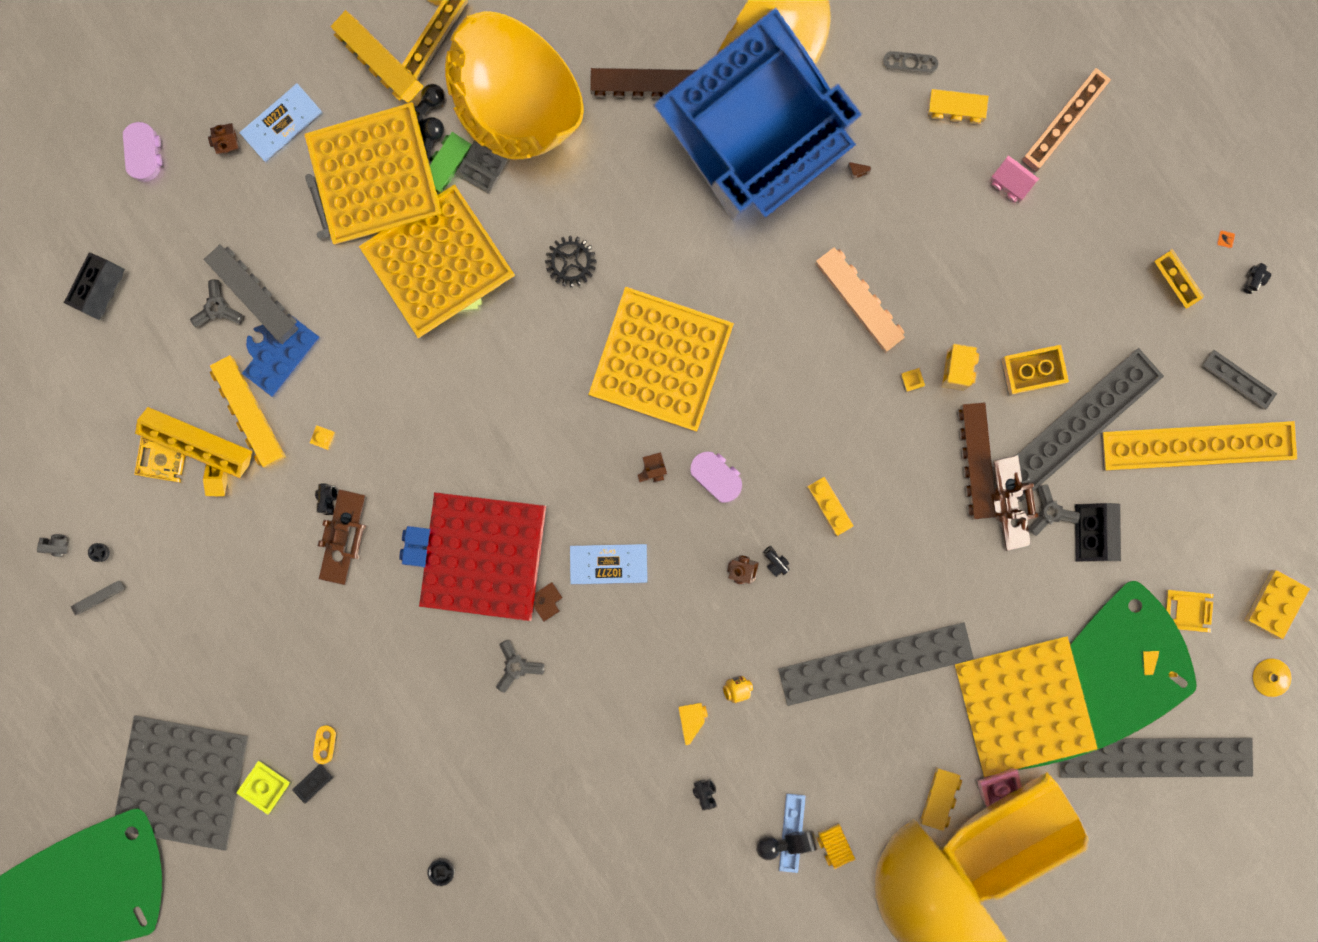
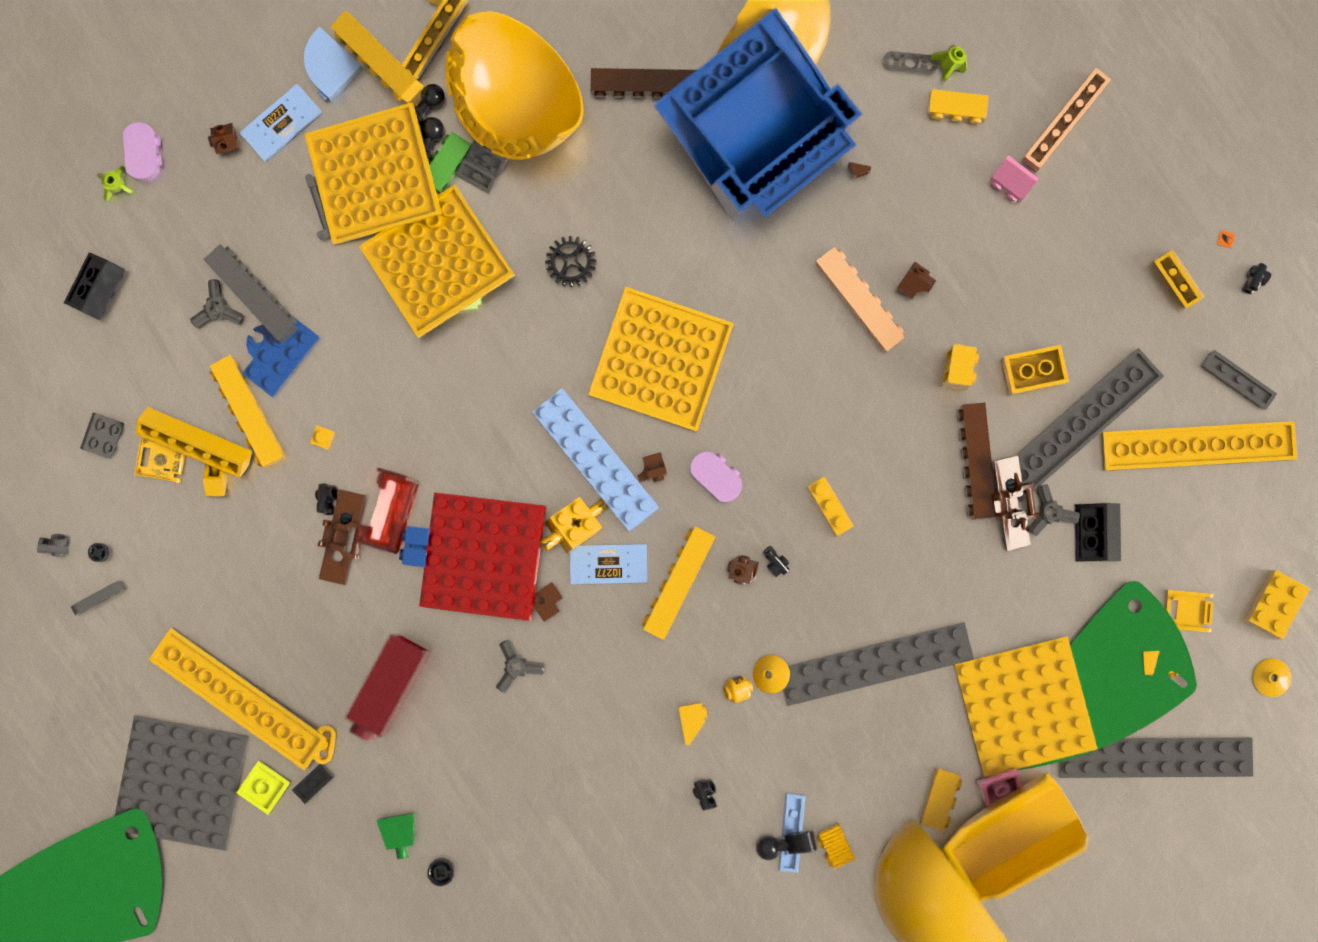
(101, 435): none -> dark grey bracket
(116, 186): none -> lime brick
(238, 699): none -> yellow plate
(329, 65): none -> light blue brick
(387, 687): none -> dark red brick
(390, 512): none -> clear red windscreen
(398, 833): none -> green torso
(577, 514): none -> yellow brick
(595, 460): none -> light blue brick
(679, 582): none -> yellow brick
(779, 671): none -> yellow dish
(912, 379): yellow plate -> none
(916, 280): none -> reddish brown brick
(951, 60): none -> lime brick

